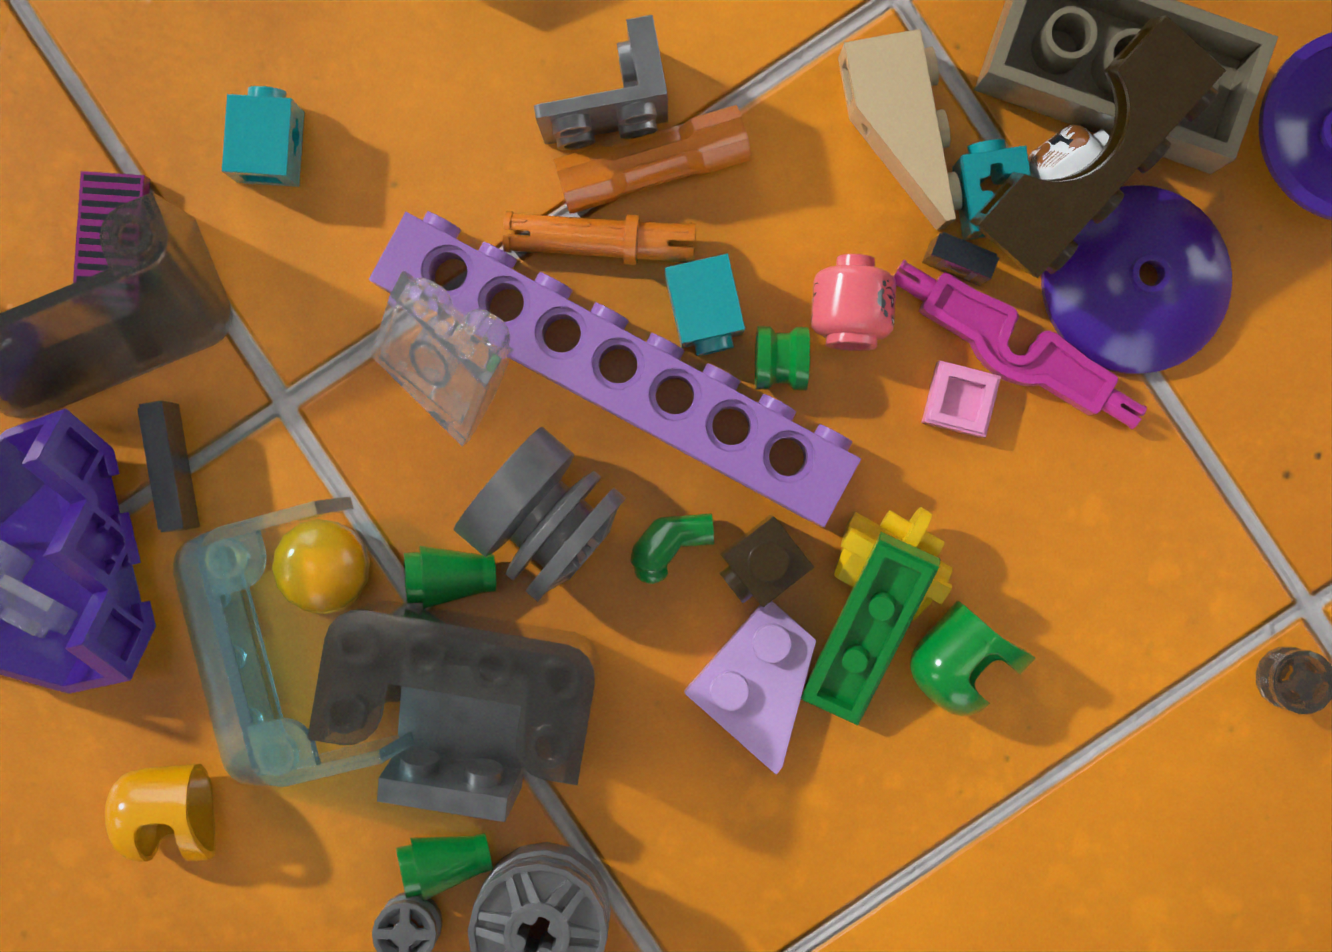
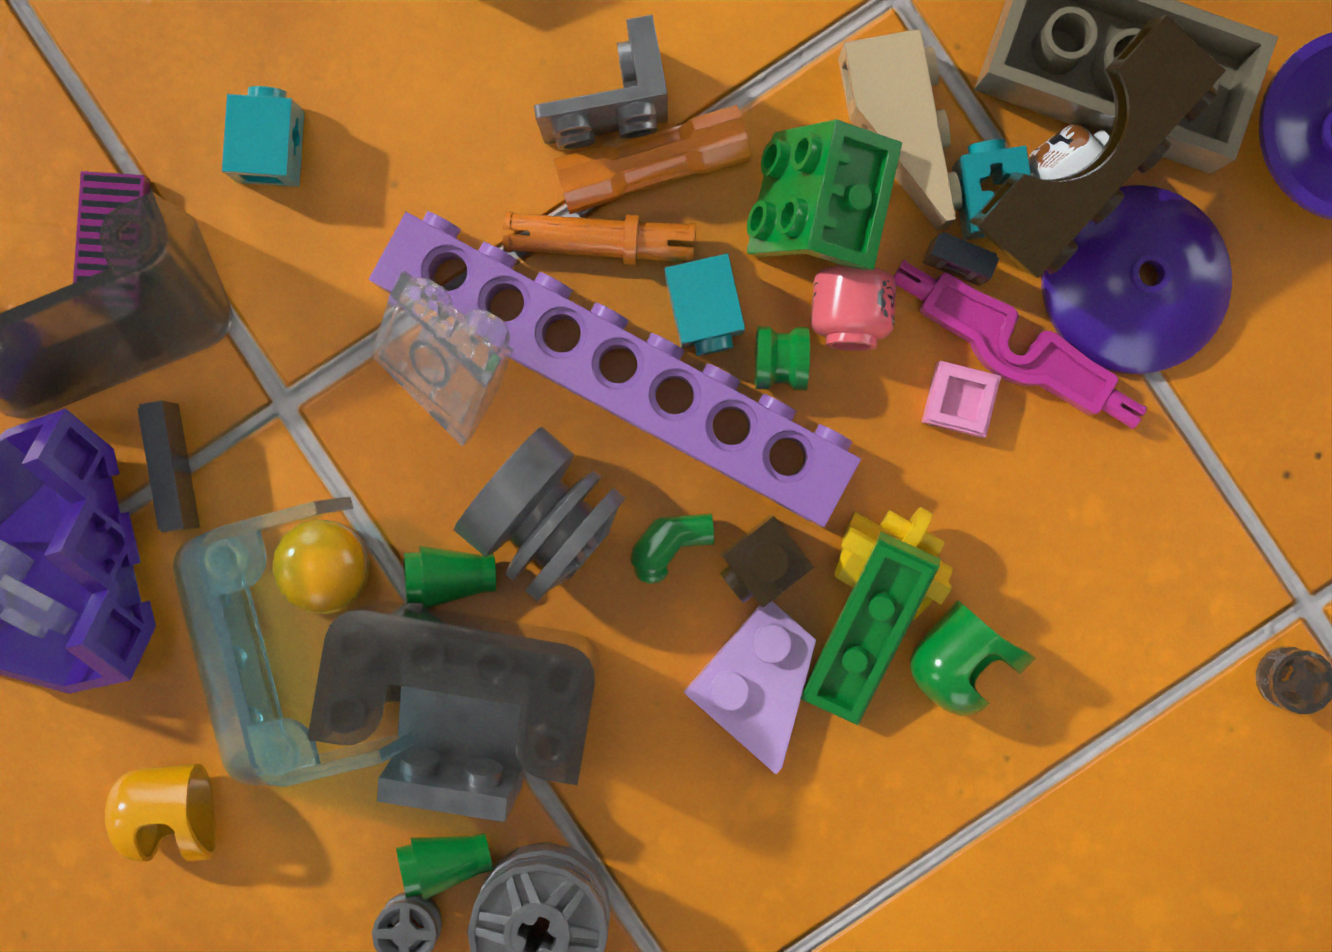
(824, 194): none -> green bracket

